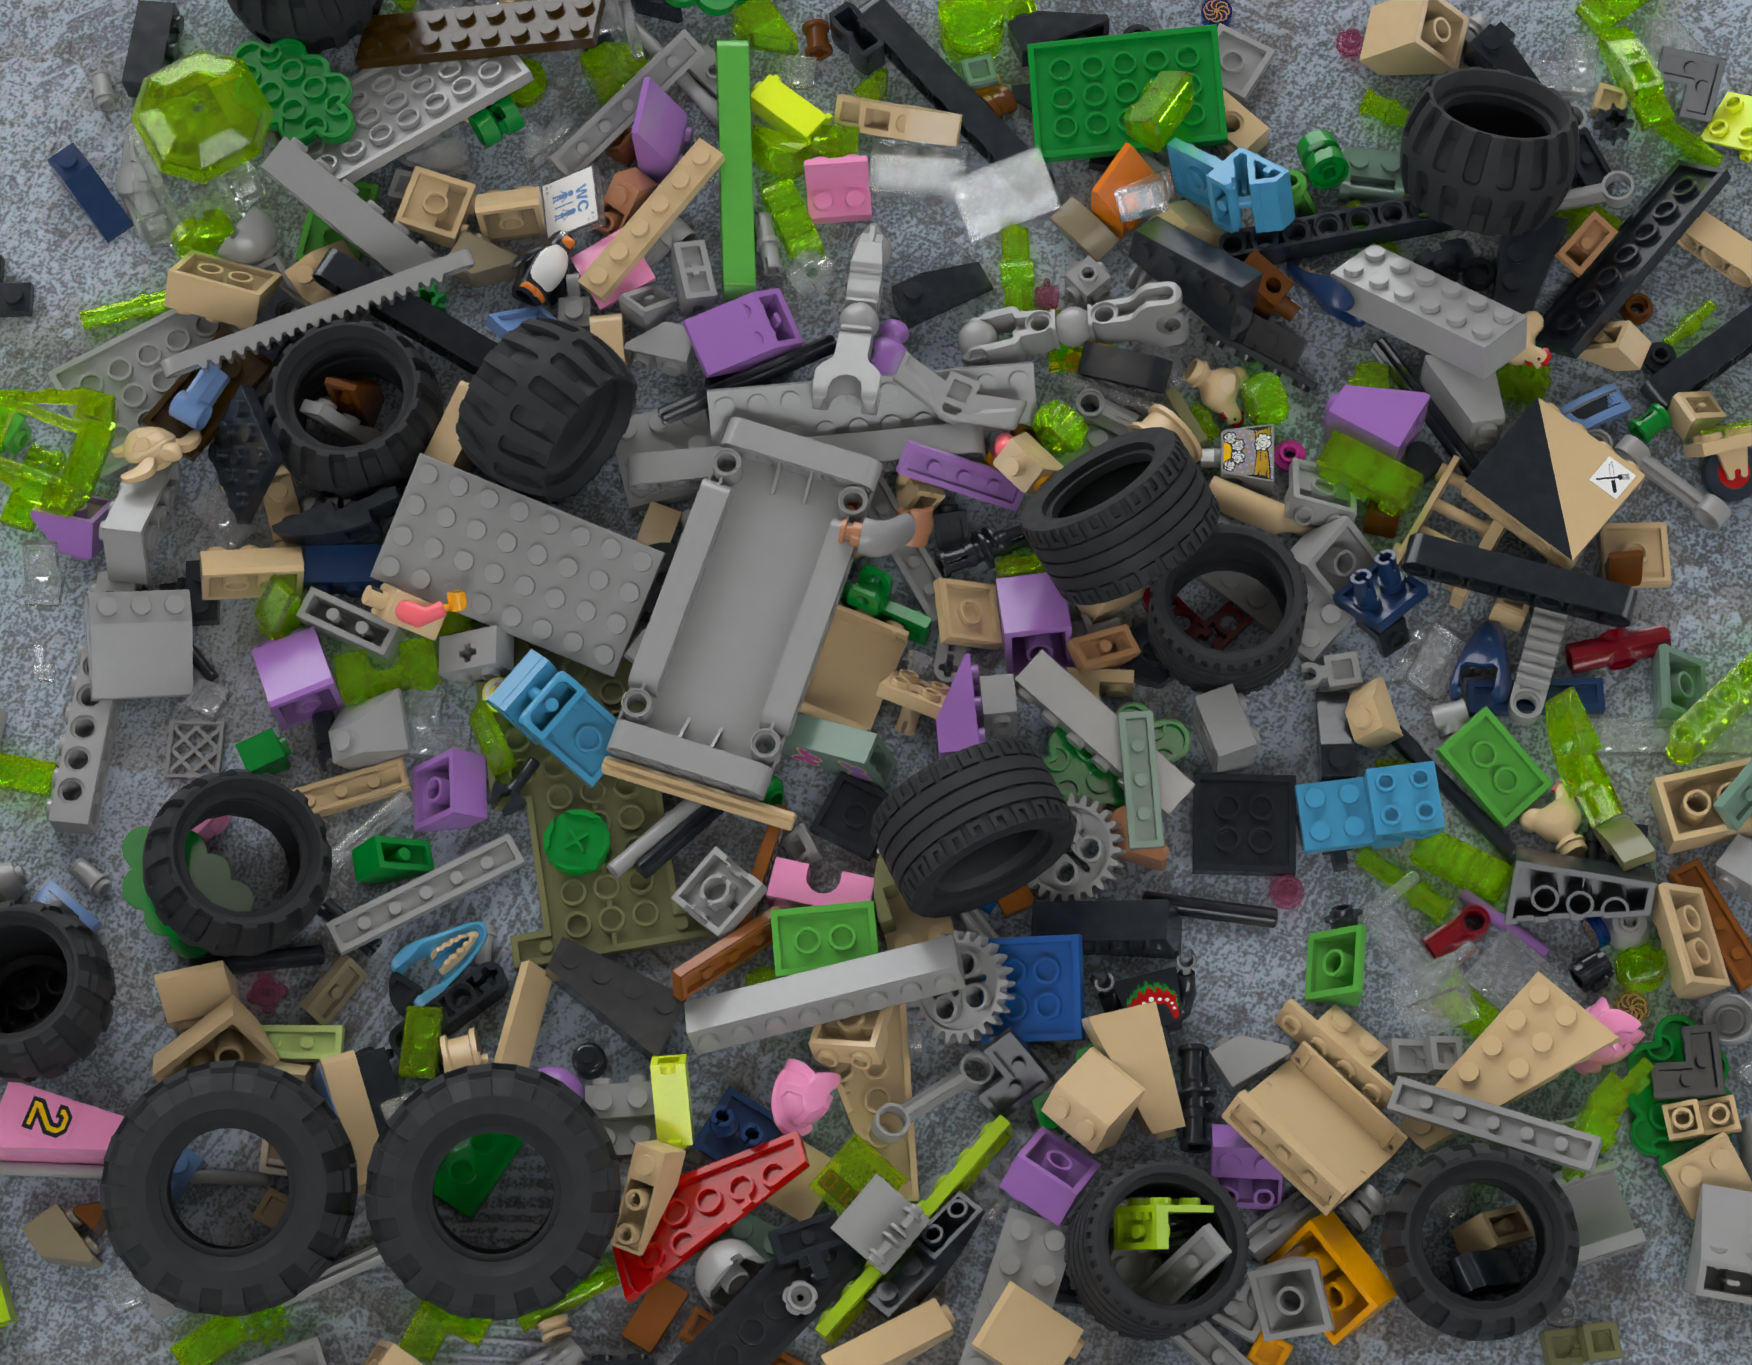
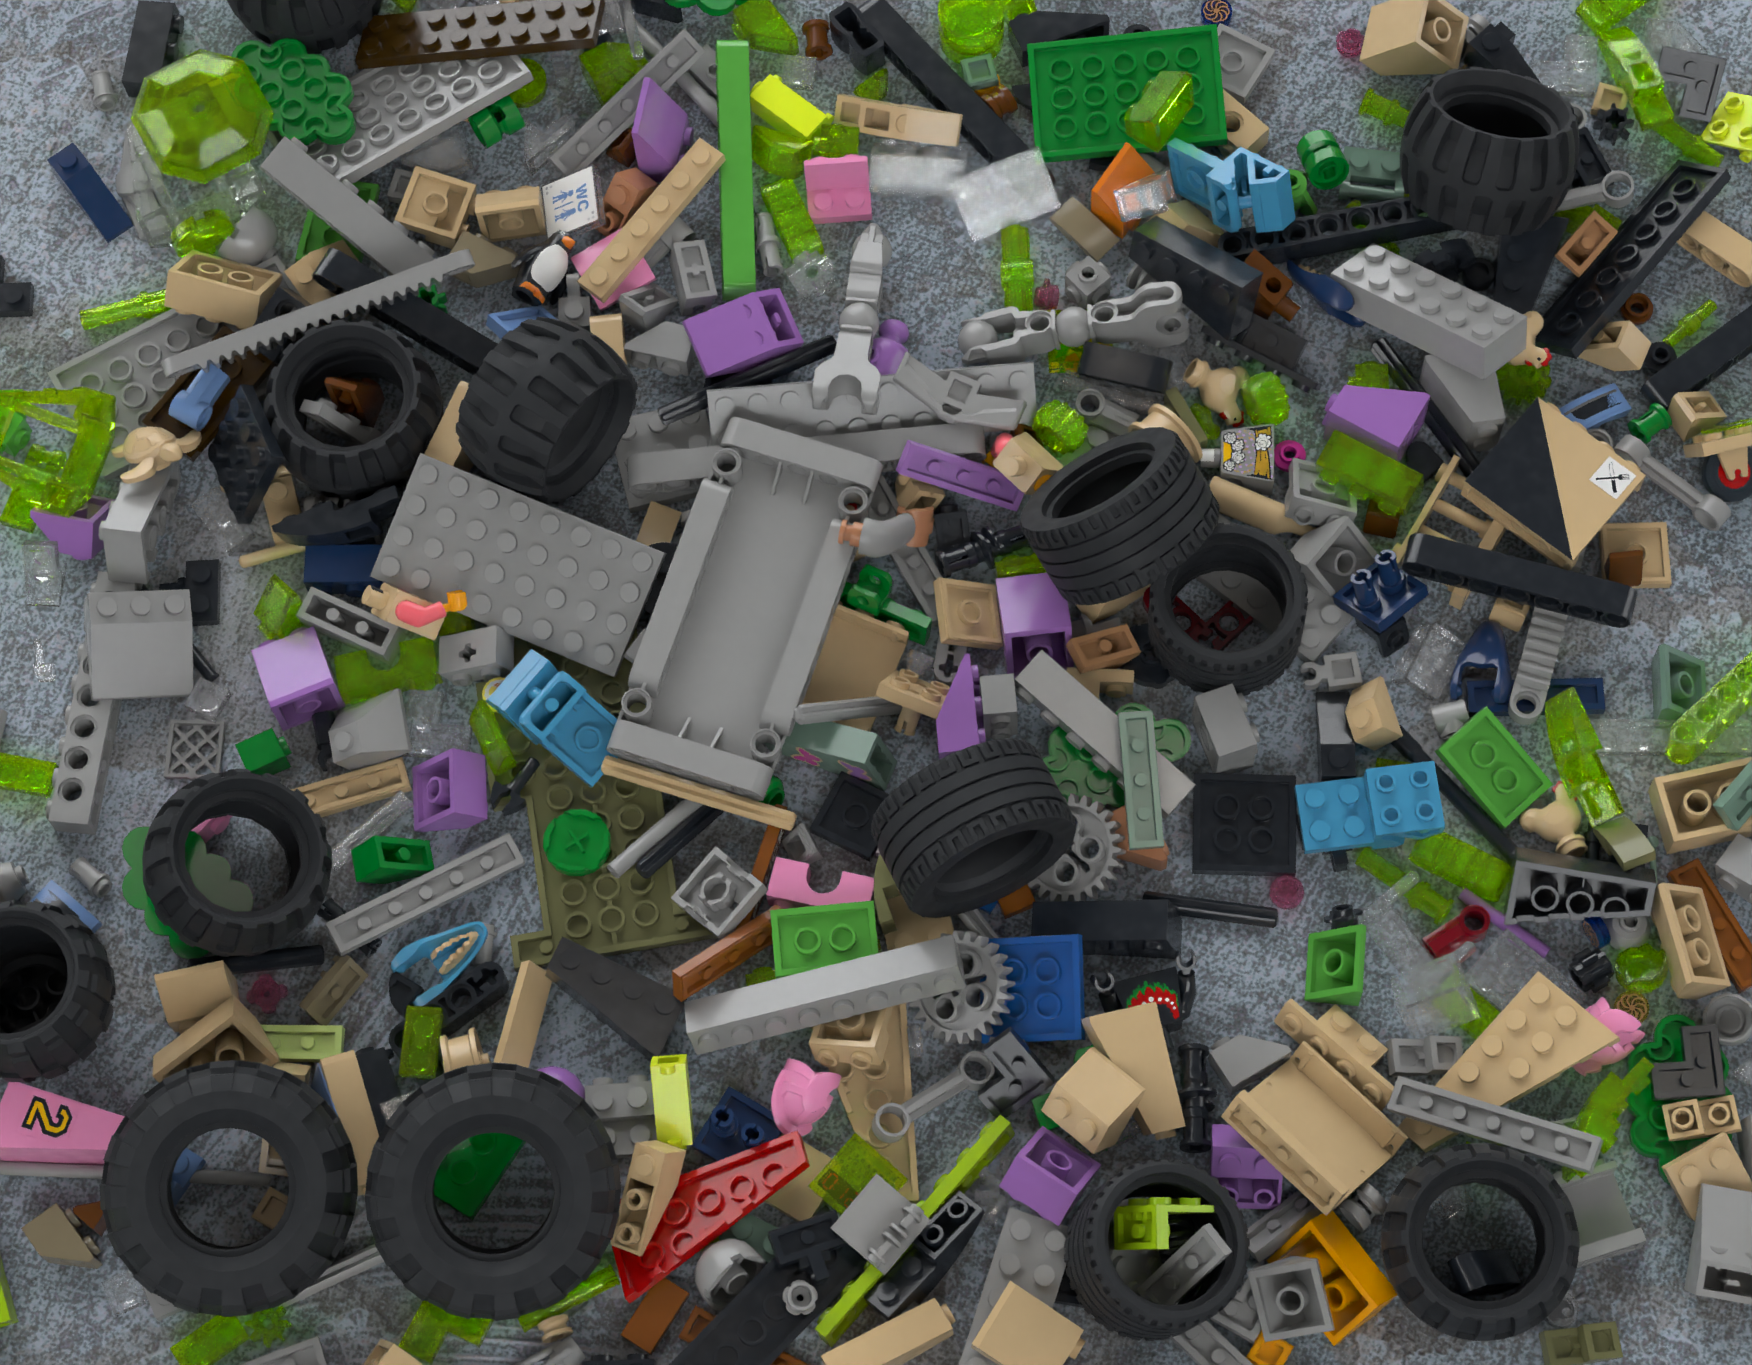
(248, 569): tan slope -> none
(589, 1061): black piece -> none
(845, 710): none -> light grey axle
(938, 291): black slope -> none
(1493, 1230): tan slope -> none
(1616, 648): dark red piece -> none

